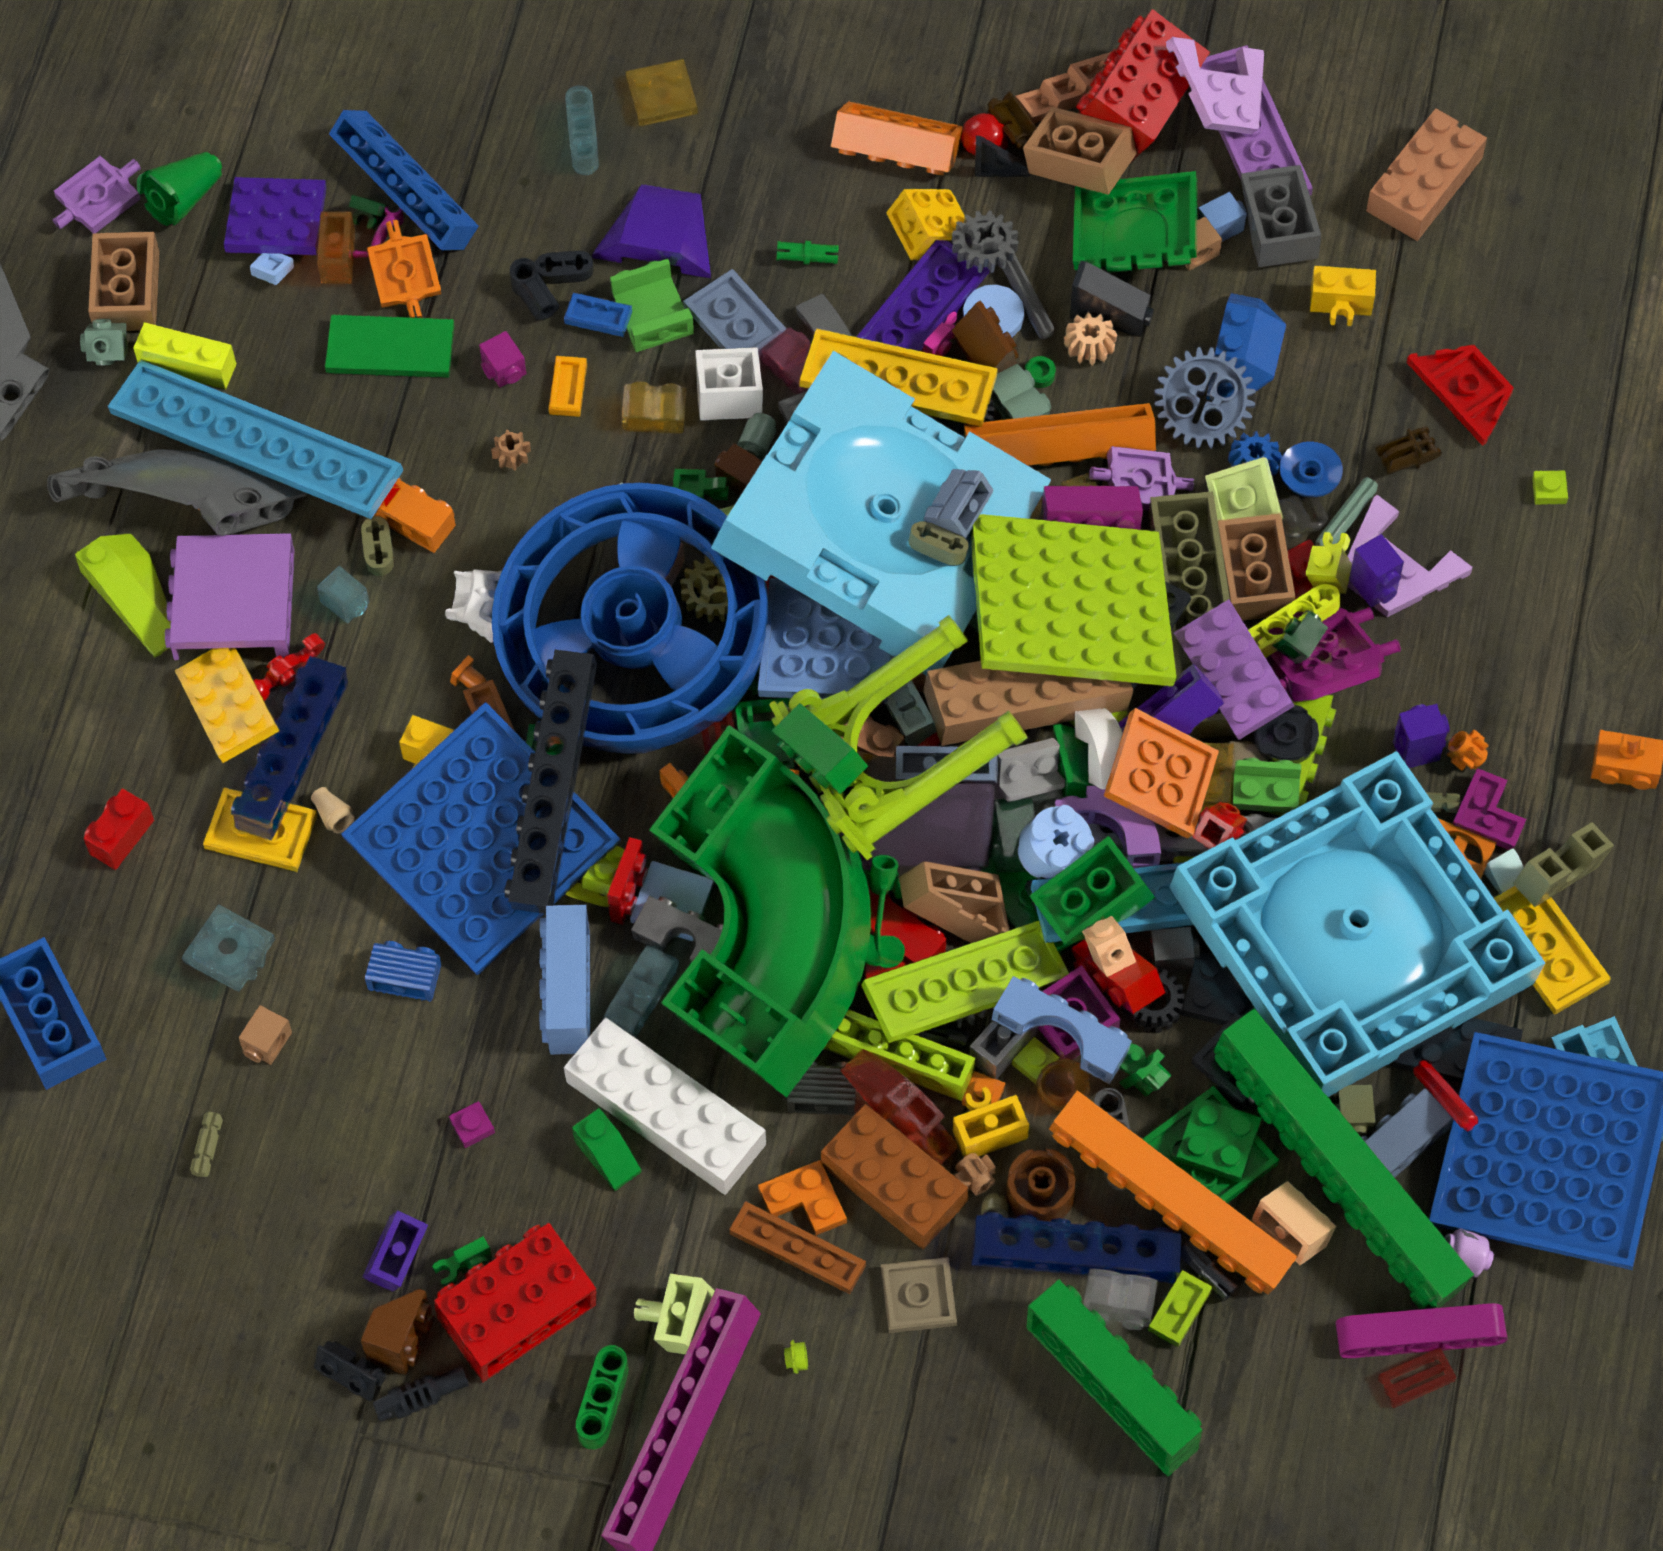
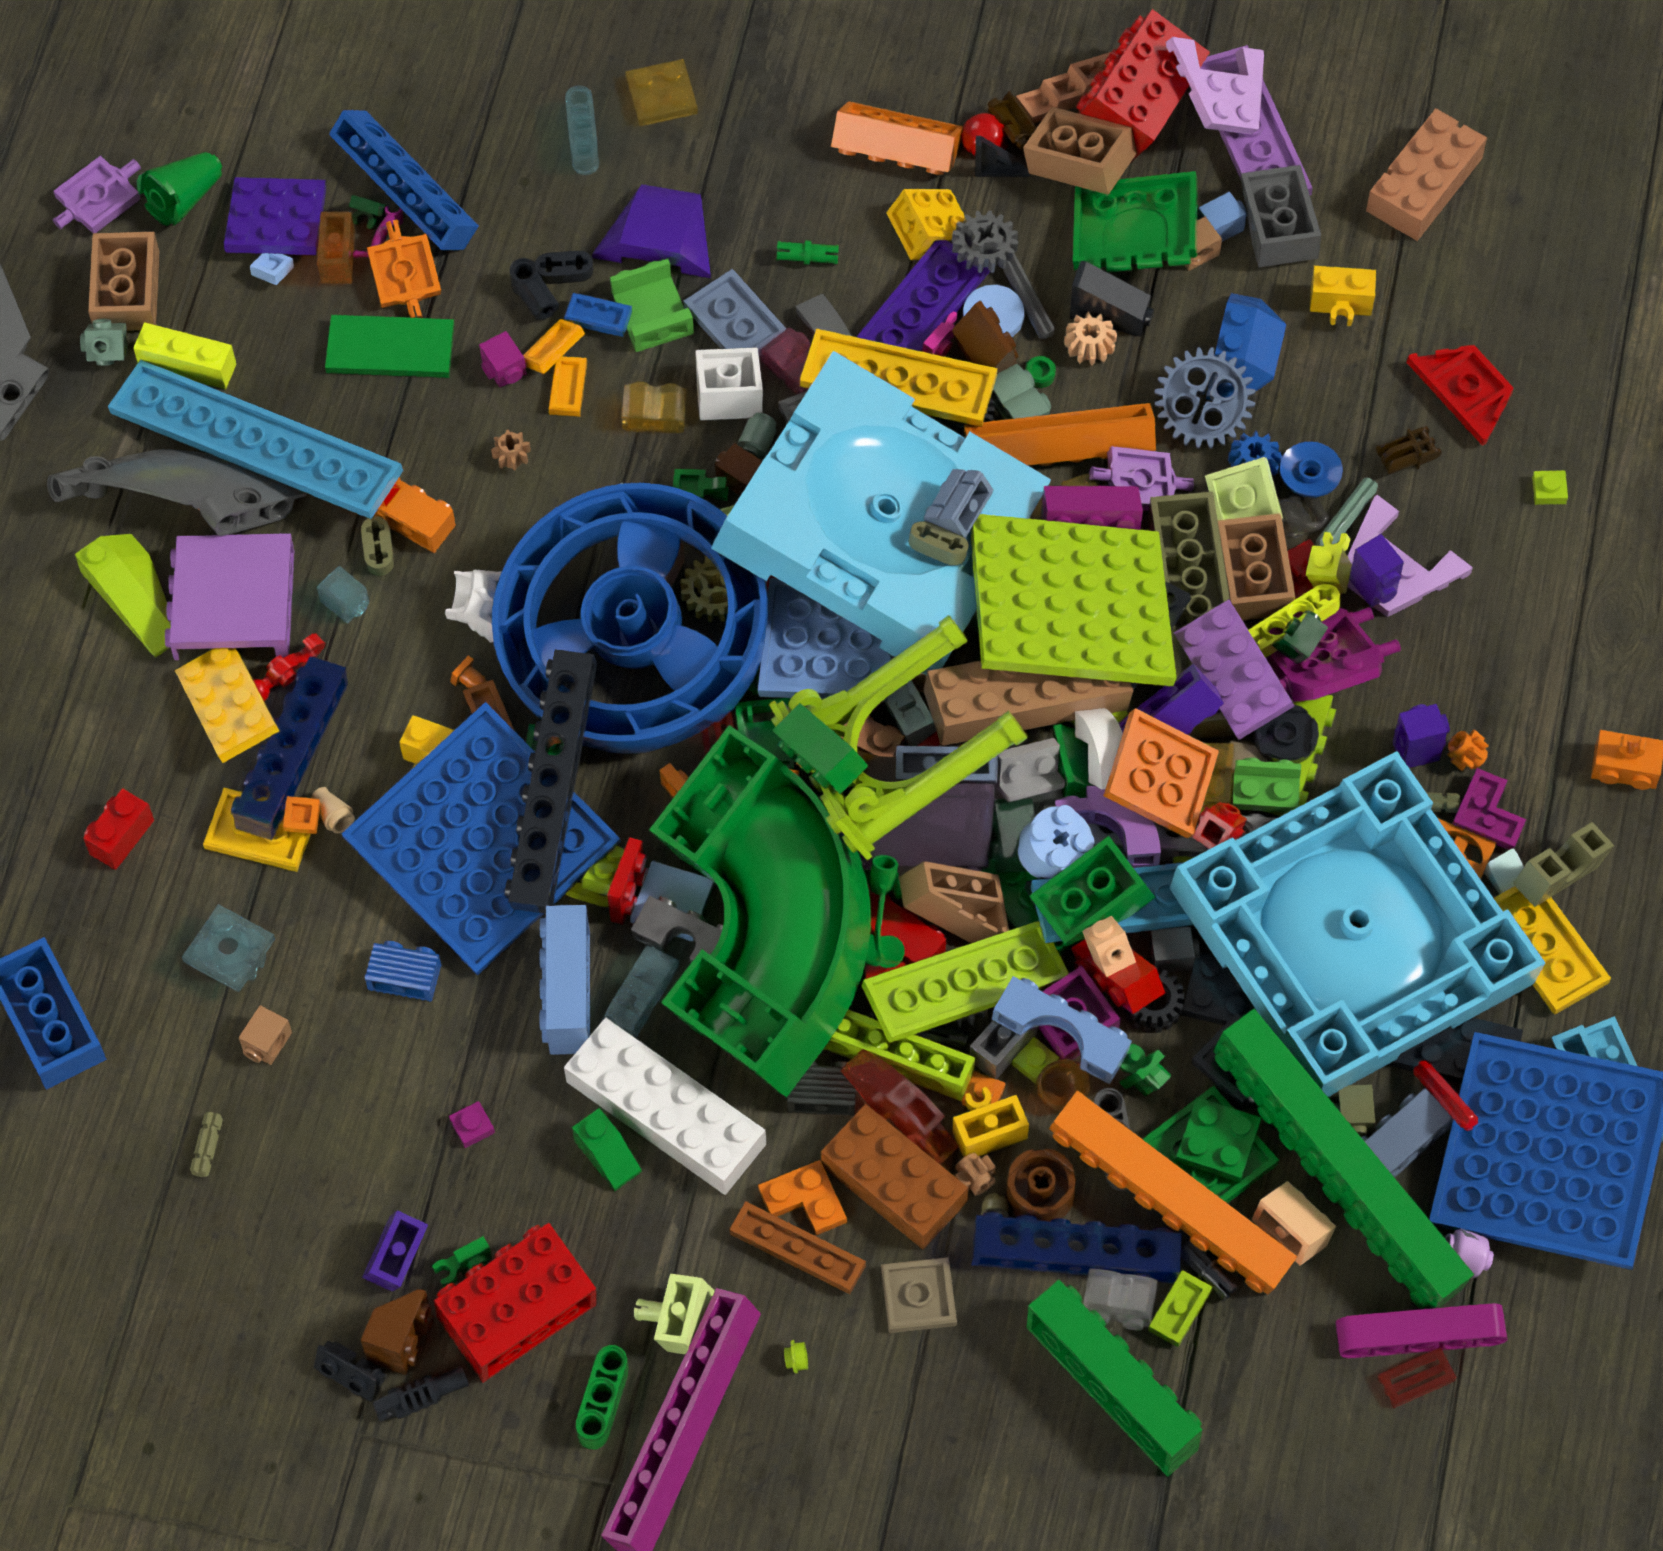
(301, 815): none -> orange plate
(552, 345): none -> light orange tile

